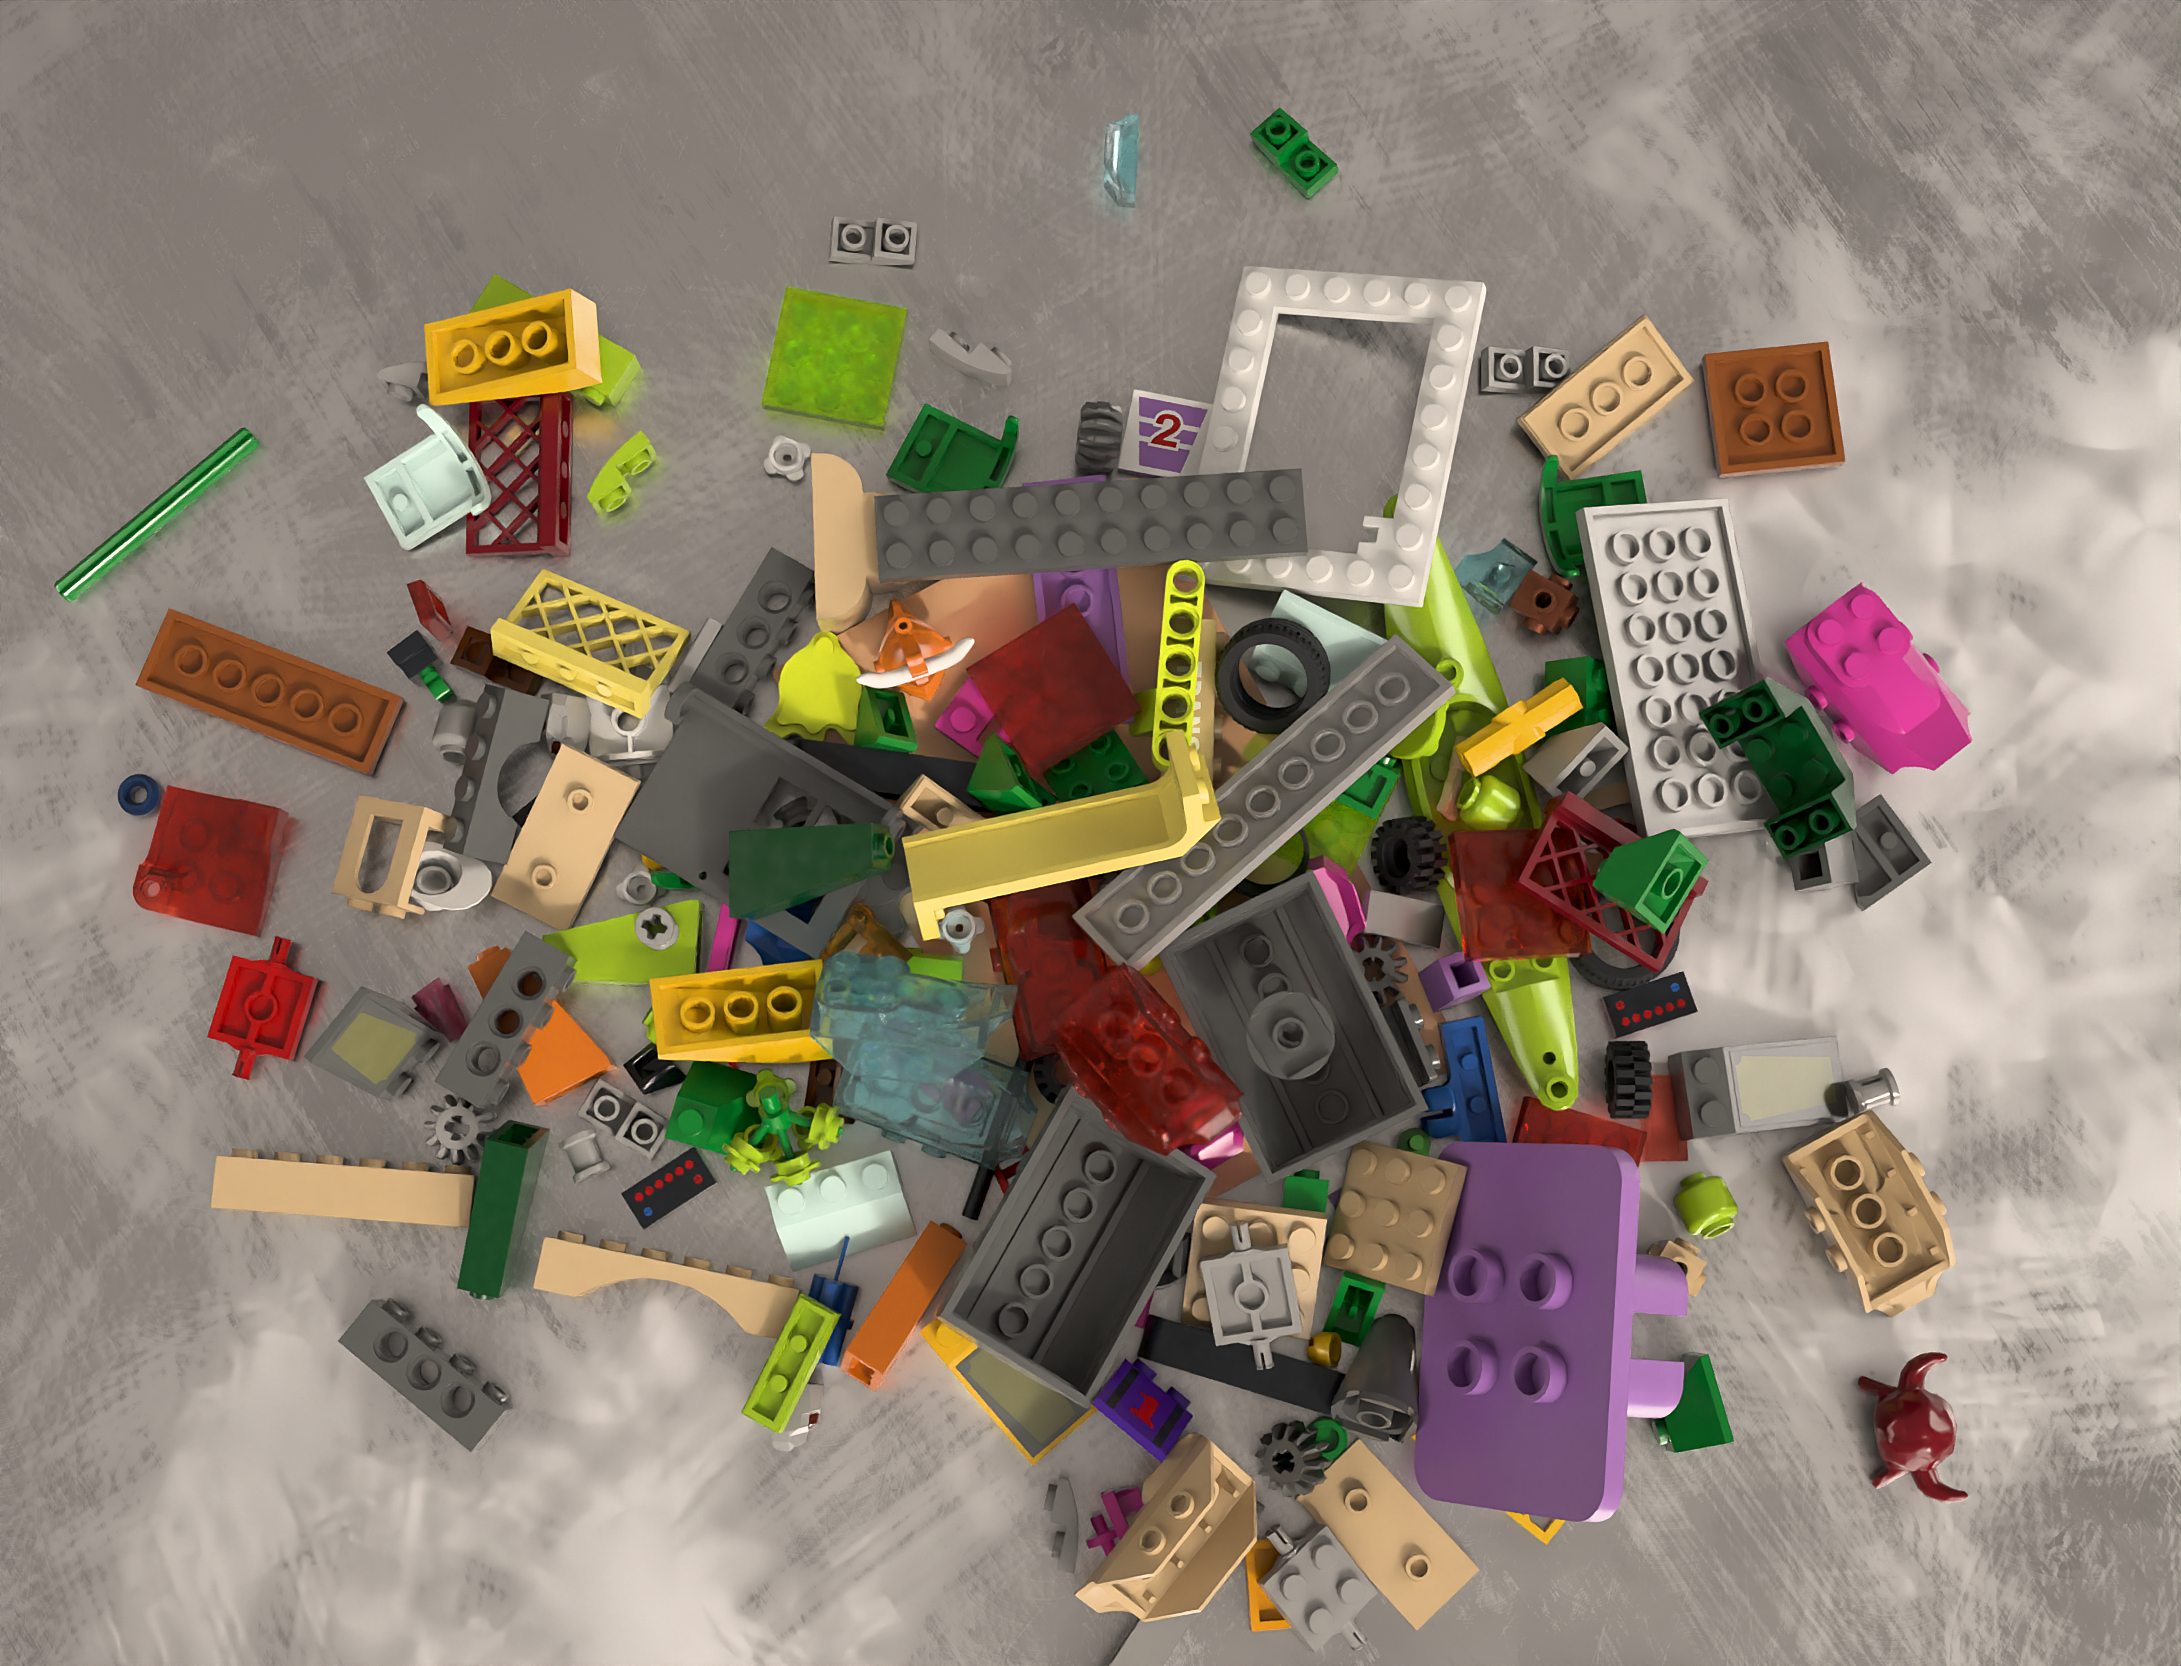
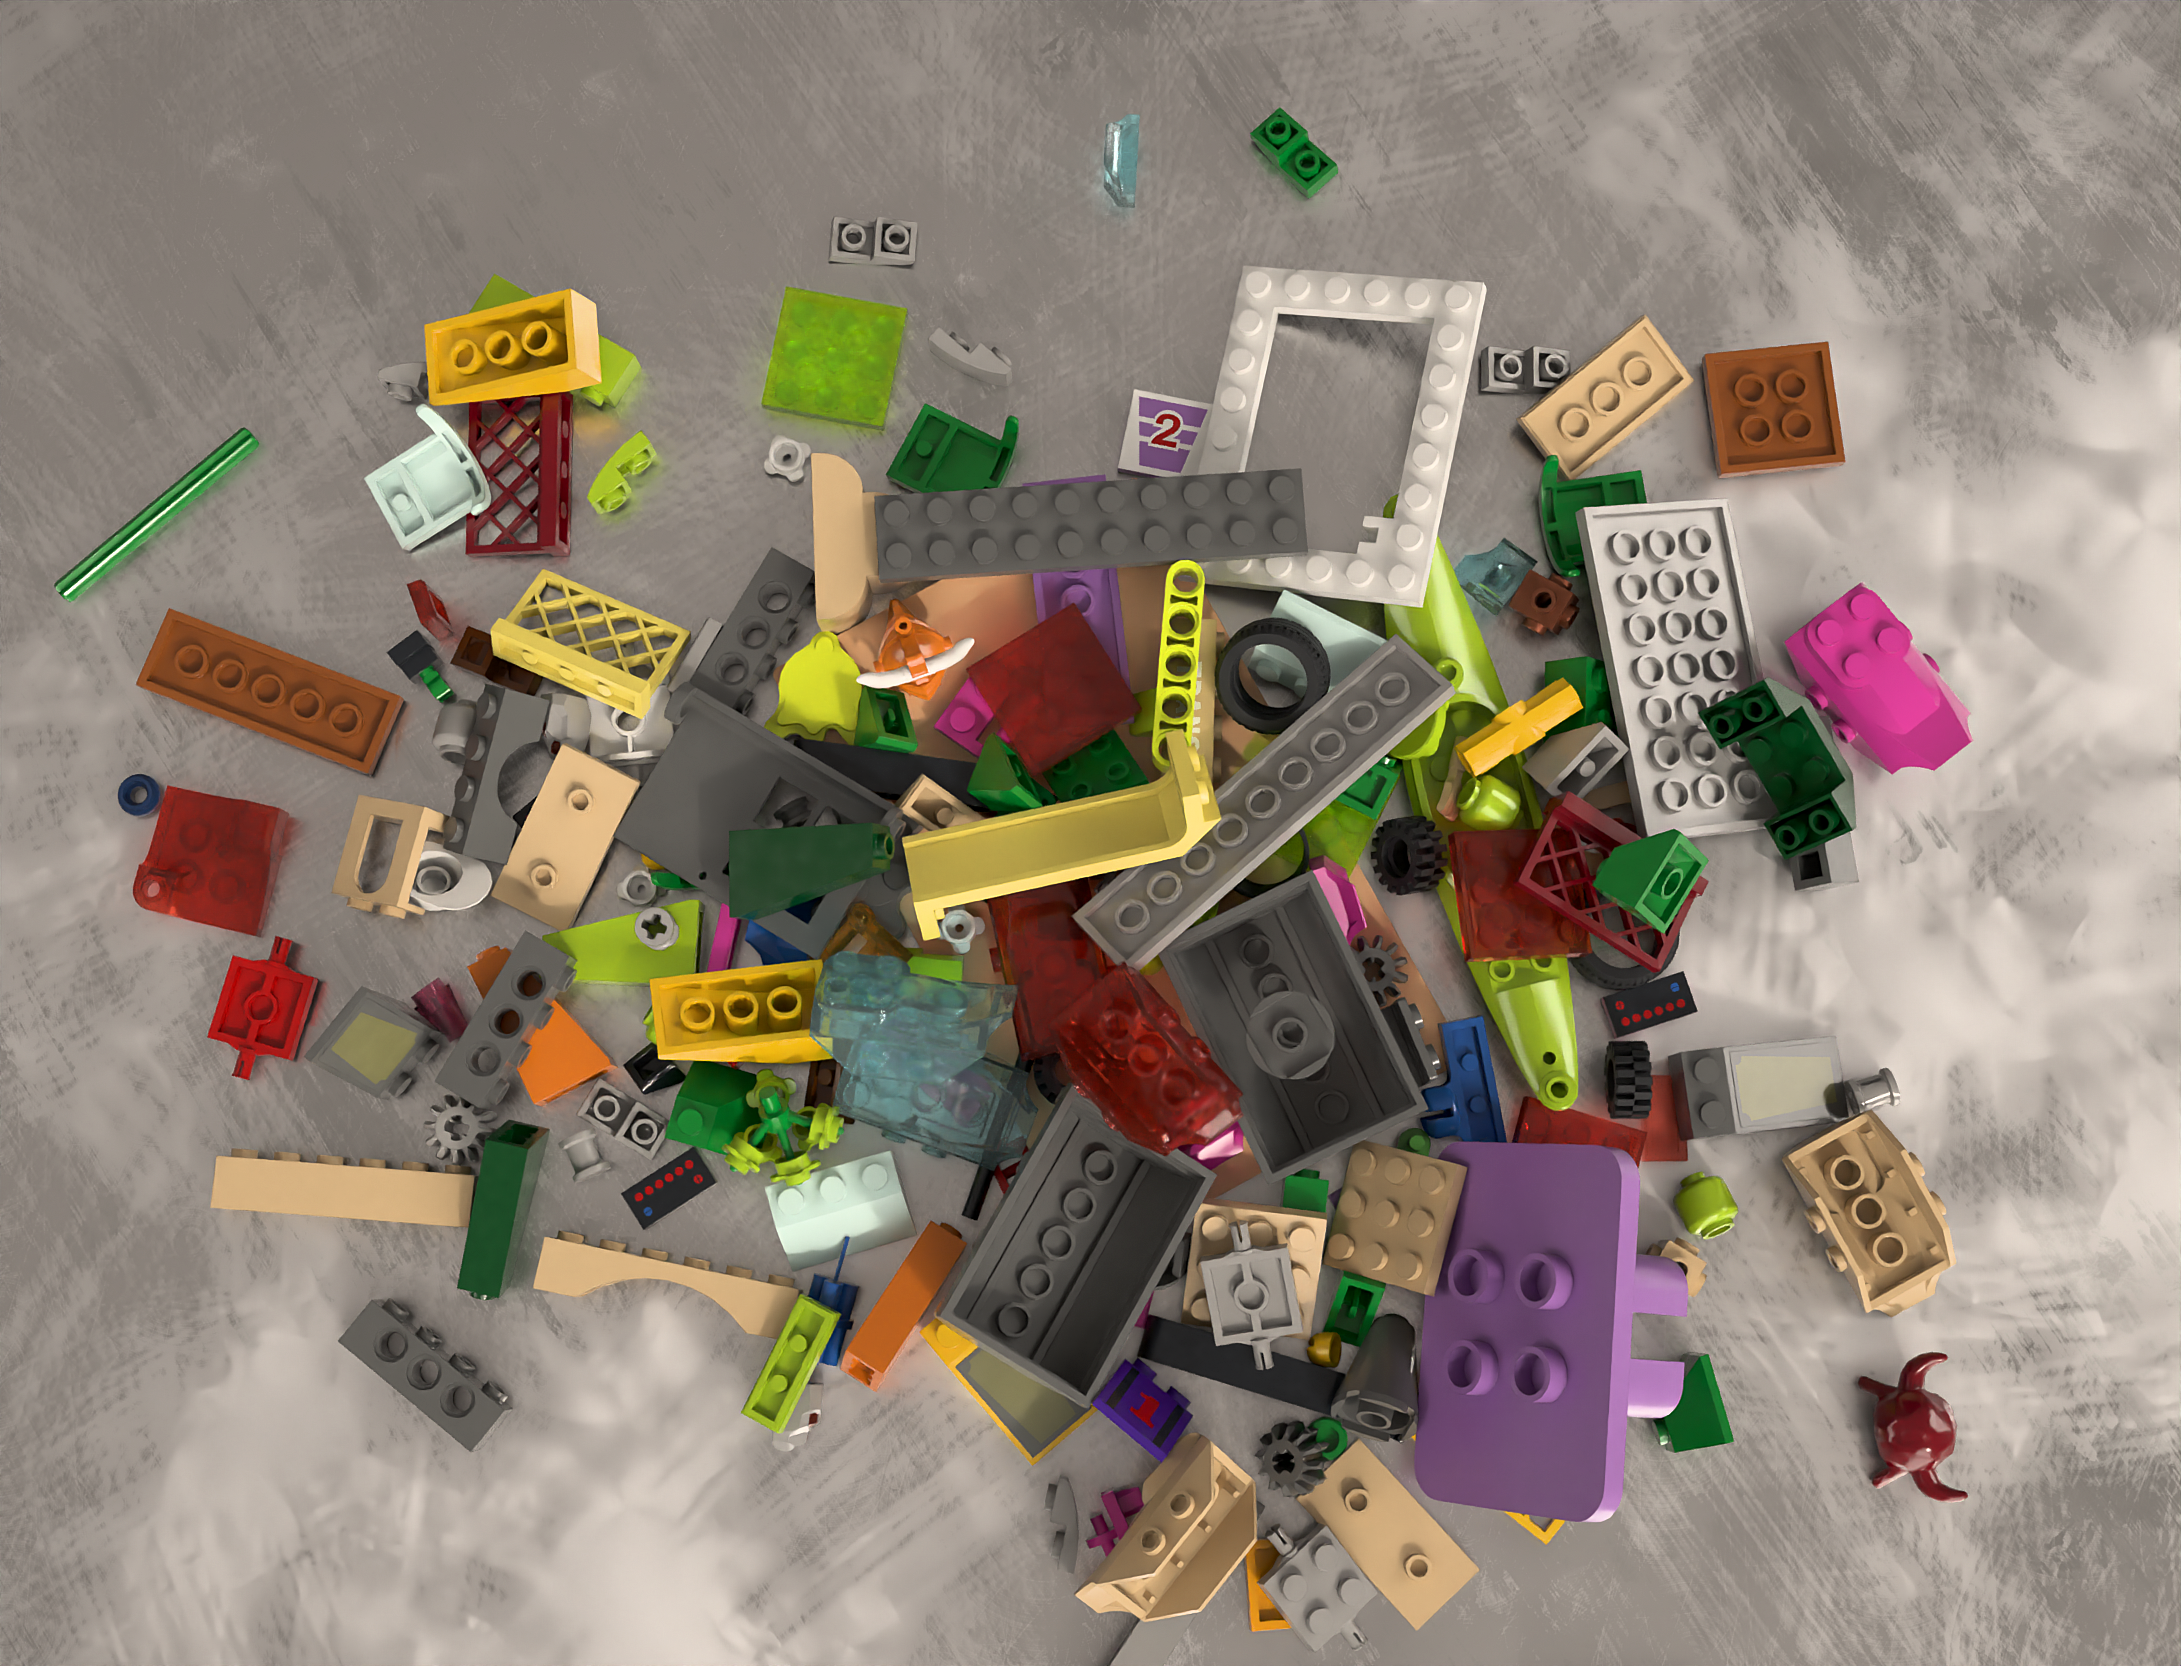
(1099, 436): dark grey gear -> none
(1402, 918): light grey slope -> none
(1453, 981): medium lavender brick -> none
(1883, 852): dark grey wing -> none

